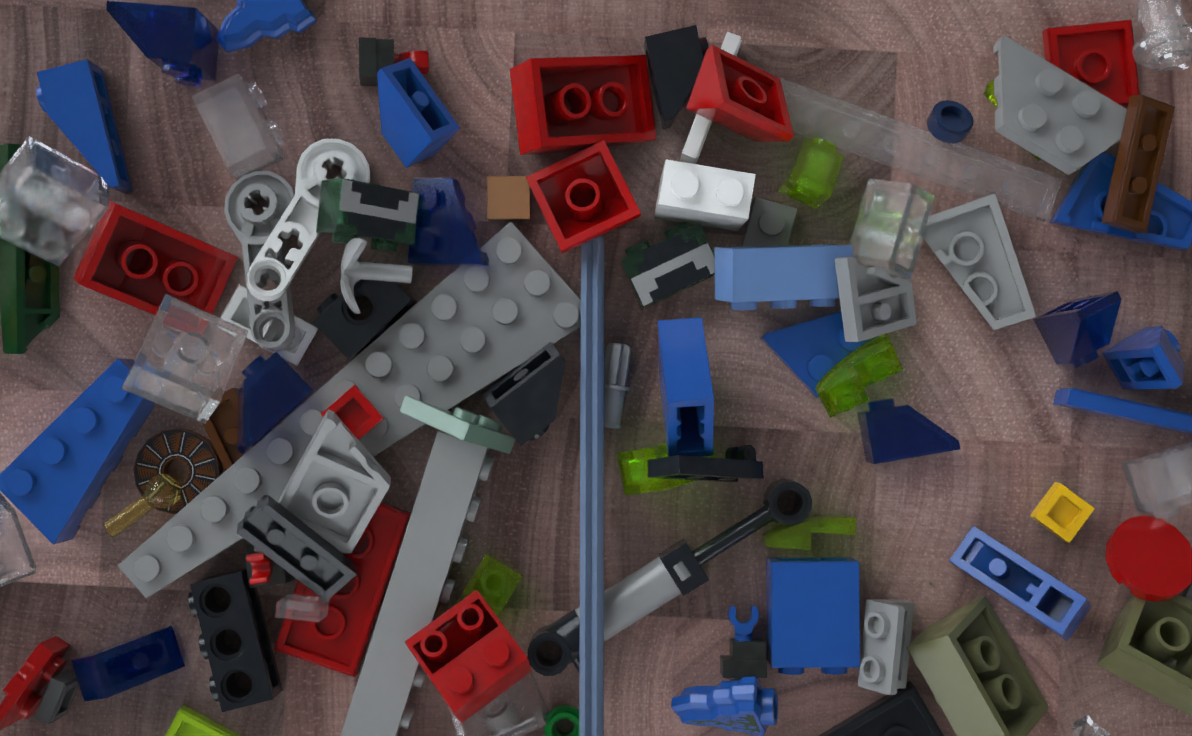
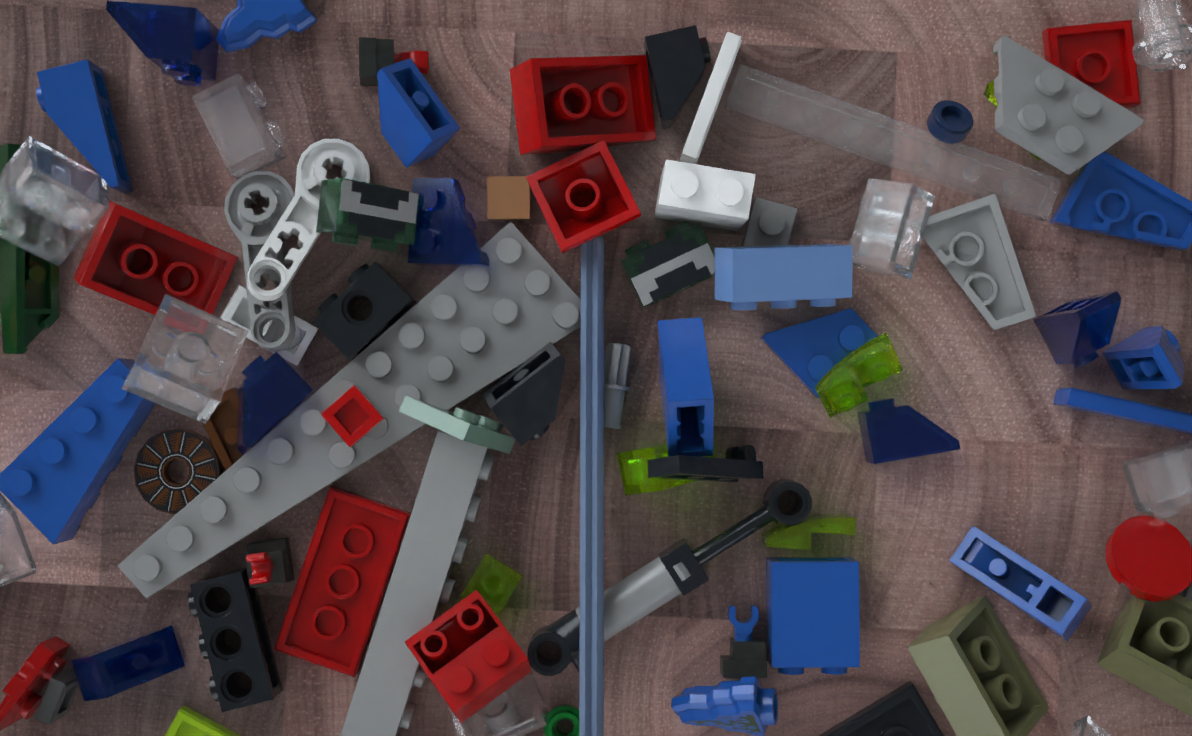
(160, 492): clear yellow bar -> none
(296, 547): black hinge -> none
(302, 608): clear tile -> none
(336, 485): light grey wing -> none
(353, 271): light grey plant -> none
(741, 98): red slope -> none
(812, 172): clear neon green slope -> none
(872, 300): light grey wing -> none
(885, 645): light grey bracket -> none
(1062, 512): yellow plate -> none
(1138, 164): reddish brown tile -> none

